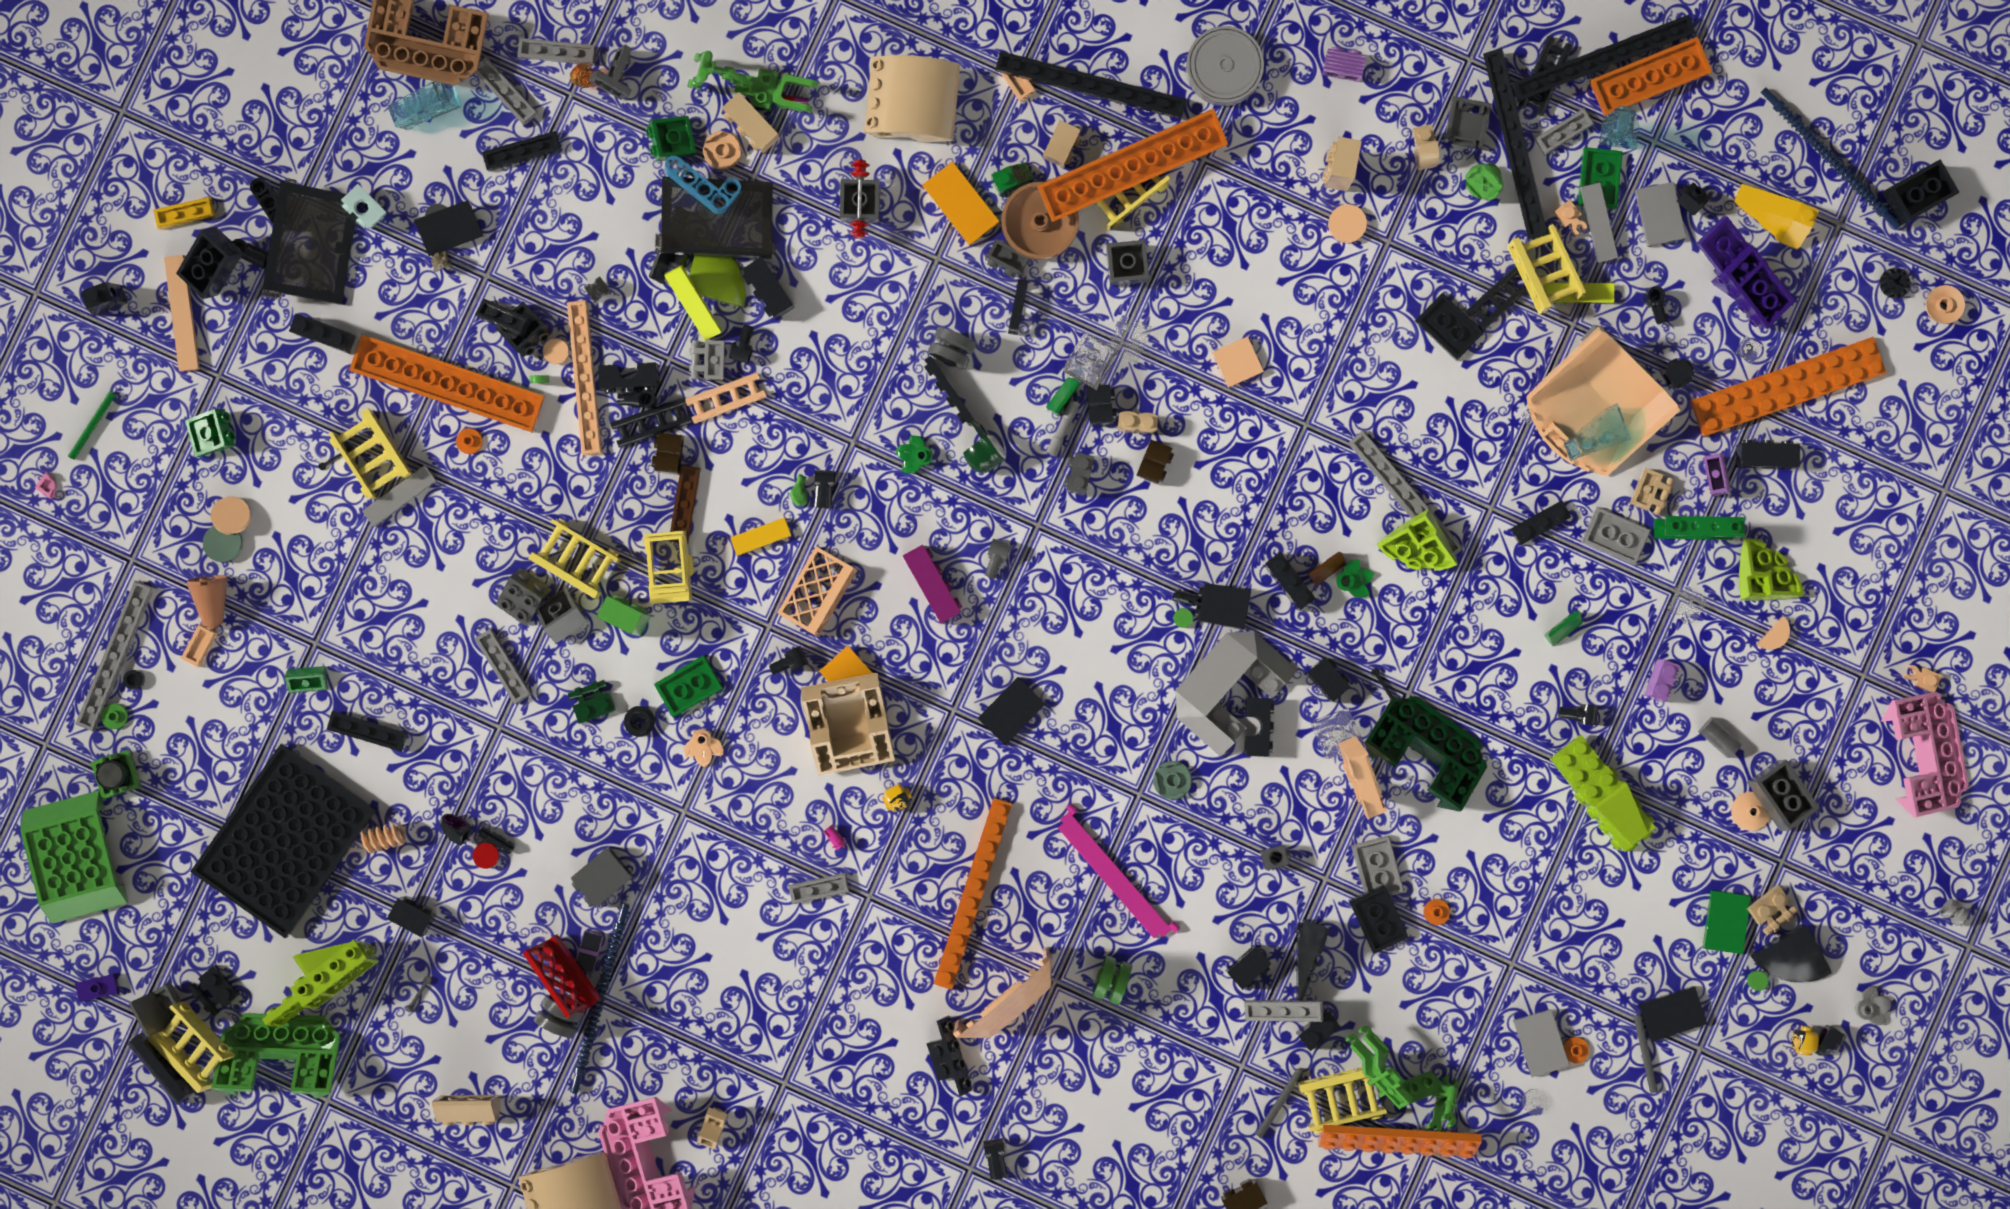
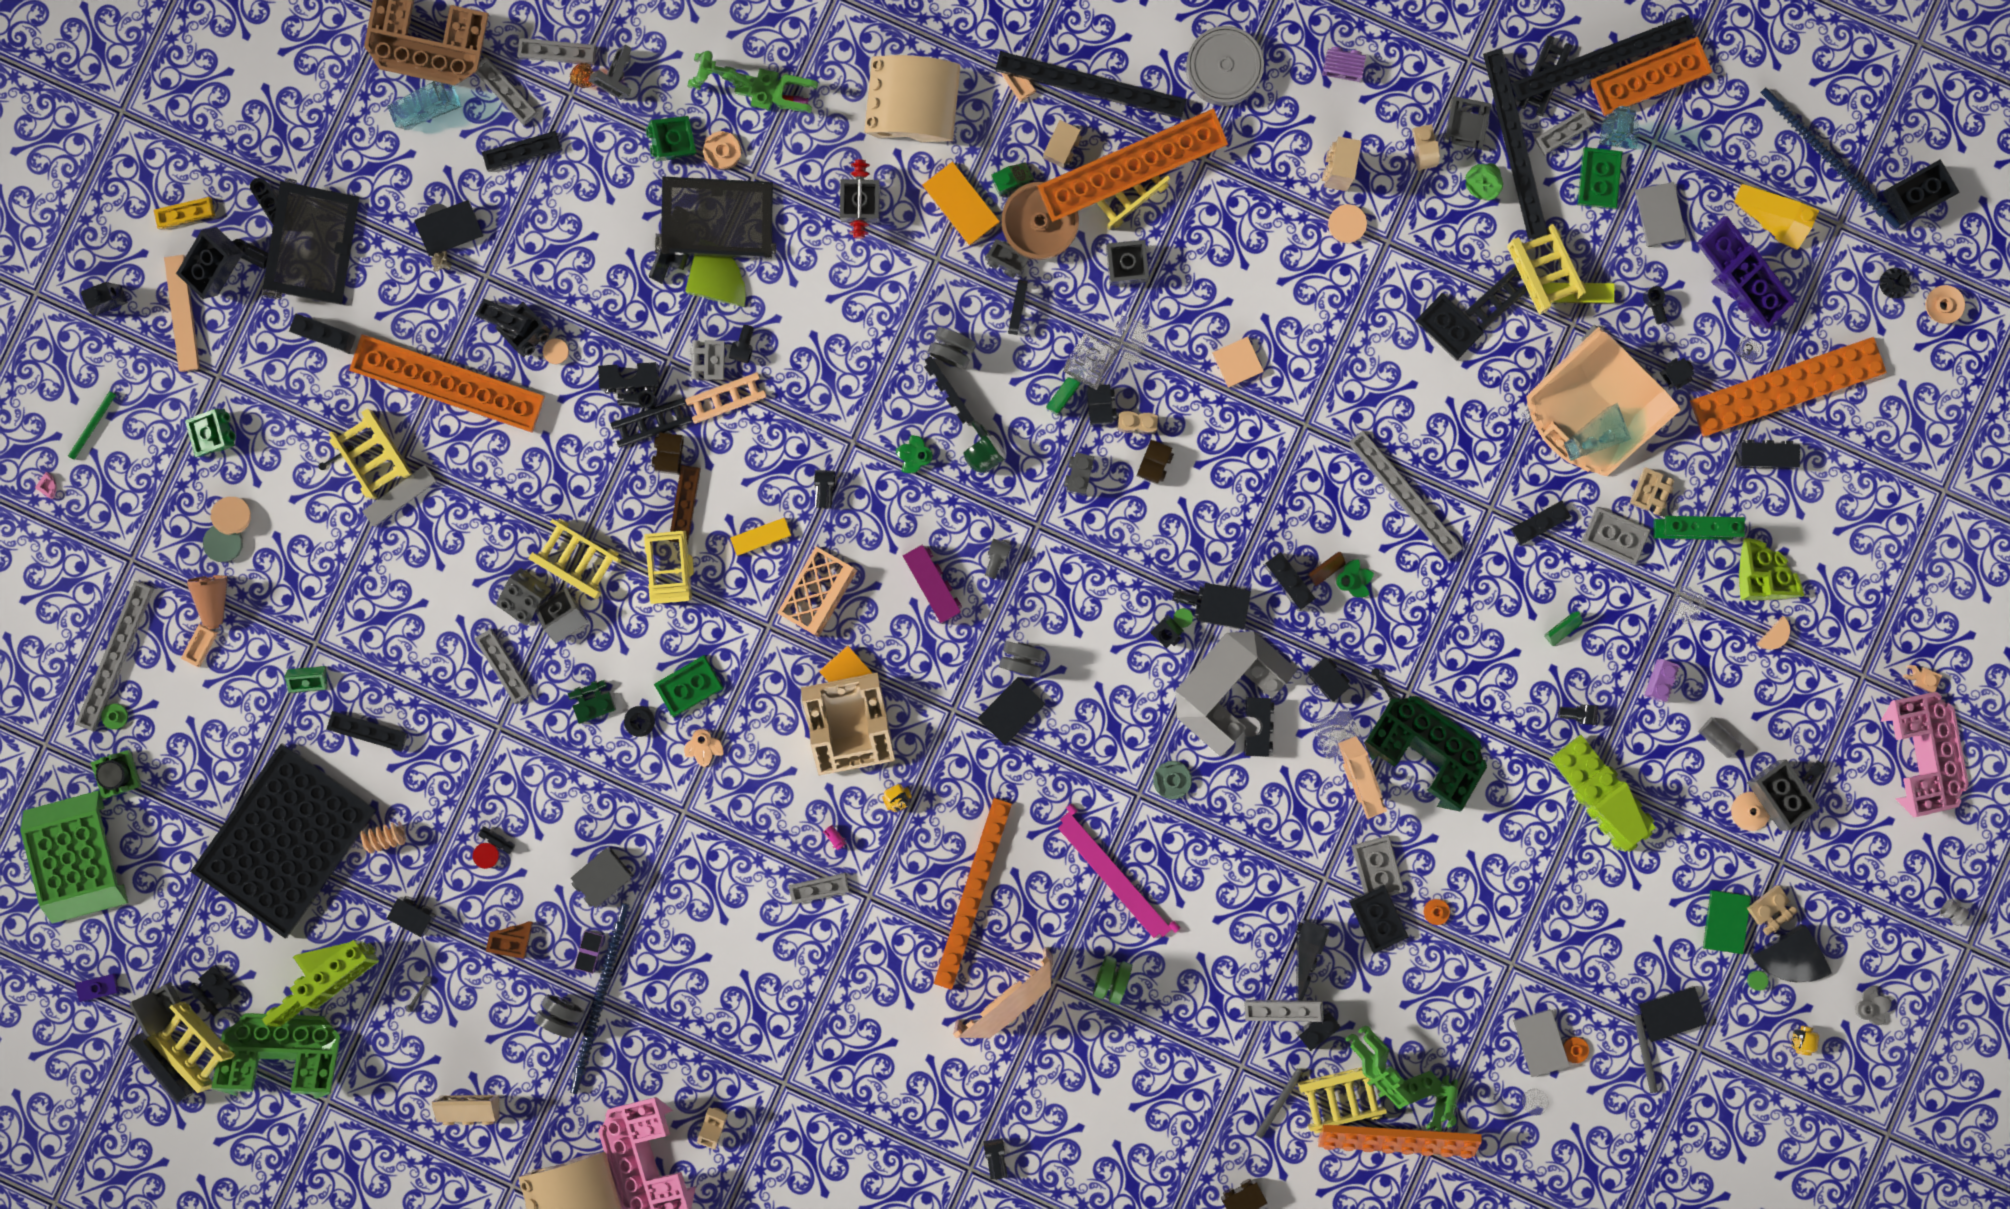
(133, 679): black tile -> none
(357, 196): light aqua brick -> none
(455, 828): black rock -> none
(469, 441): orange piece -> none
(510, 941): none -> dark orange wing
(539, 378): bright green tile -> none
(569, 974): red fence -> none
(584, 377): light nougat tile -> none
(597, 289): clear smoke wheel -> none
(624, 616): bright green brick -> none
(693, 302): neon yellow tile -> none
(700, 182): dark azure beam -> none
(750, 123): tan brick -> none
(767, 288): black brick -> none
(793, 659): black axle -> none
(798, 493): bright green animal -> none
(948, 1058): black bracket -> none
(1022, 659): none -> dark grey wheel
(1057, 439): light grey piece -> none
(1169, 624): none -> black brick
(1248, 967): black brick -> none
(1266, 857): dark grey brick -> none
(1419, 544): lime brick -> none
(1568, 215): light nougat plate -> none
(1598, 222): light grey tile -> none
(1693, 198): black brick -> none
(1717, 474): medium lavender brick -> none
(1815, 771): none -> black pin
(1829, 1040): black rock -> none

